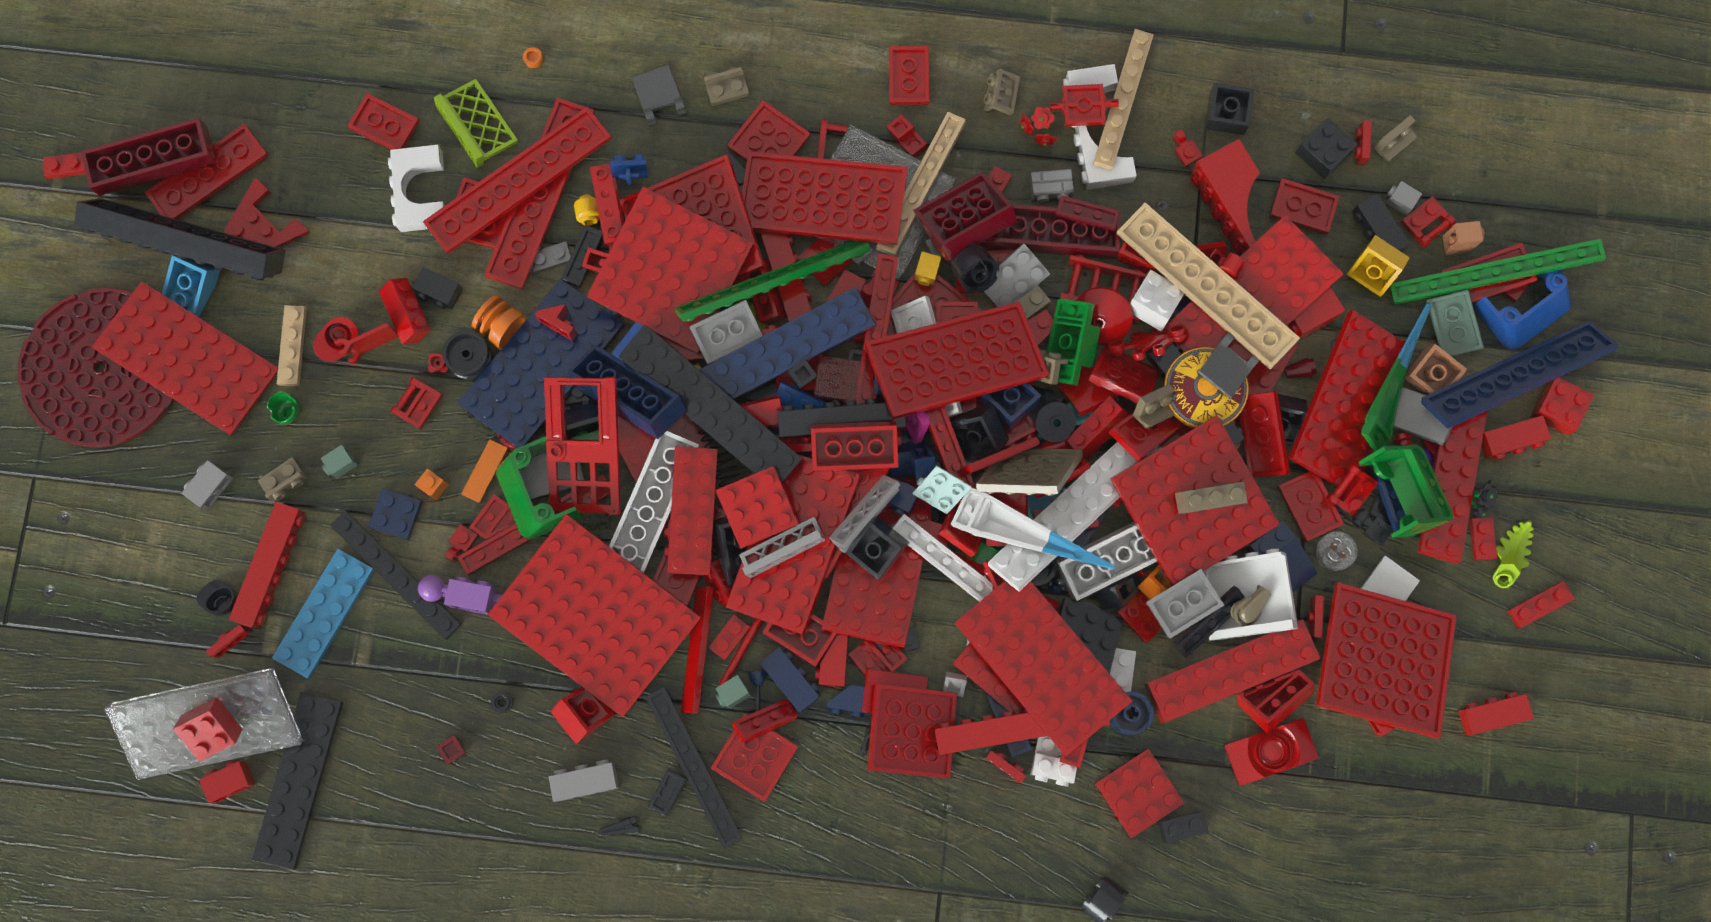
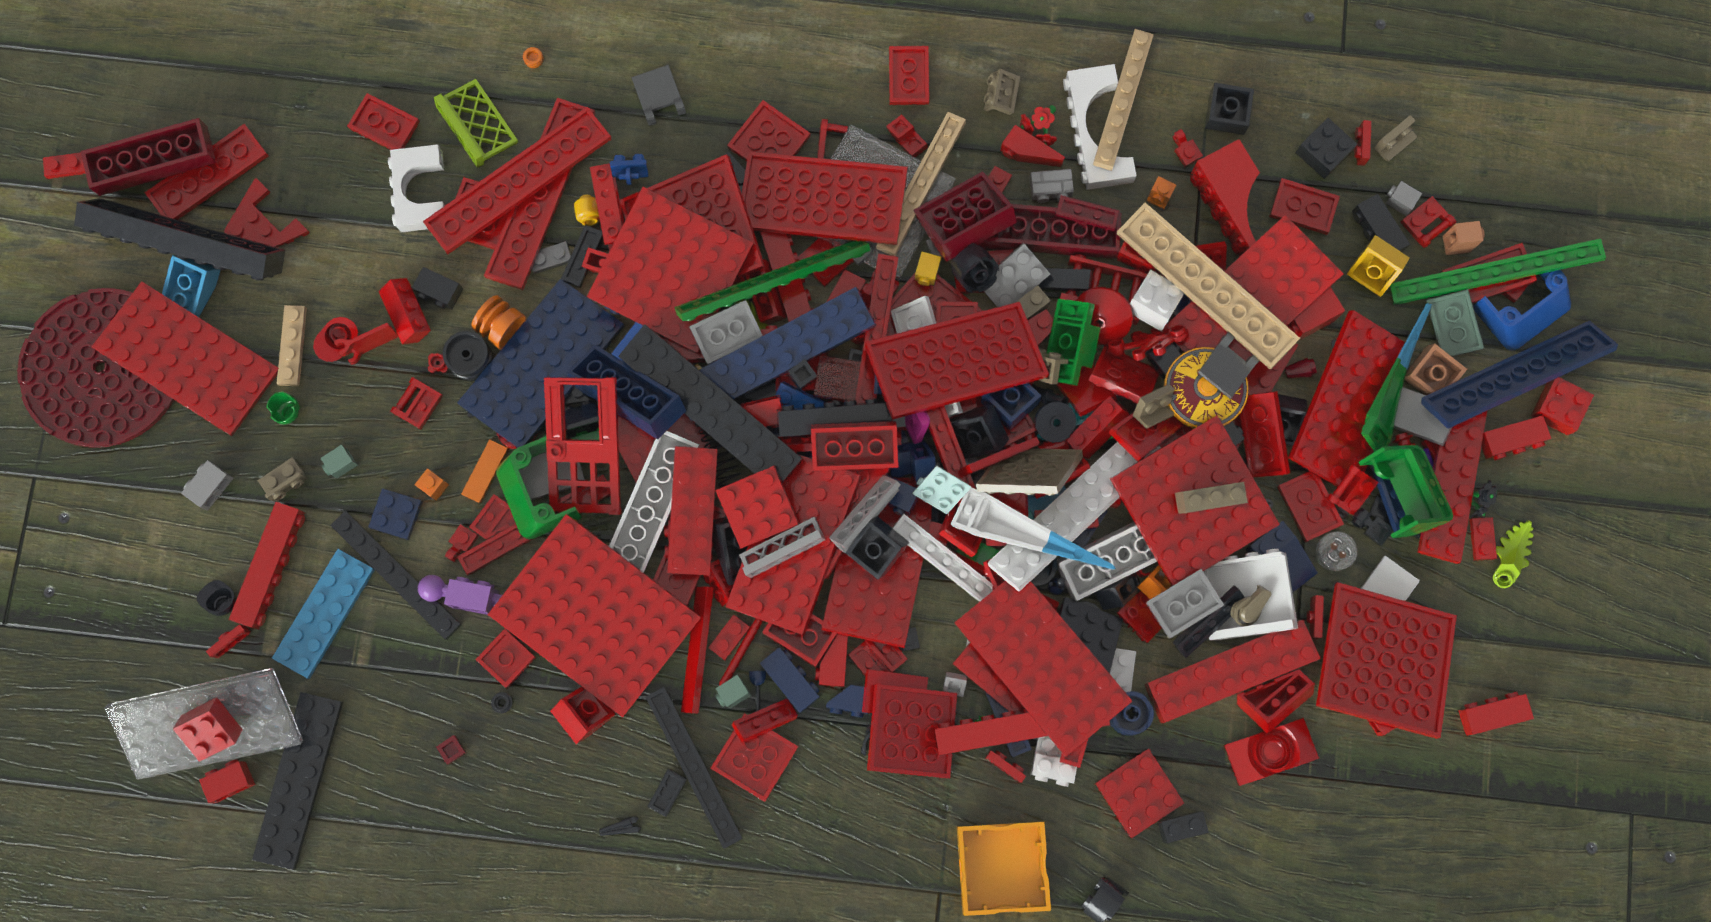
(505, 658): none -> red plate
(554, 319): red slope -> none
(583, 781): light grey brick -> none
(726, 86): dark tan bracket -> none
(1003, 868): none -> light orange tile
(1028, 149): none -> red slope
(1067, 279): none -> black tile
(1084, 105): red plate -> none
(1161, 192): none -> orange brick
(1230, 264): red leg -> none
(1541, 604): red plate -> none

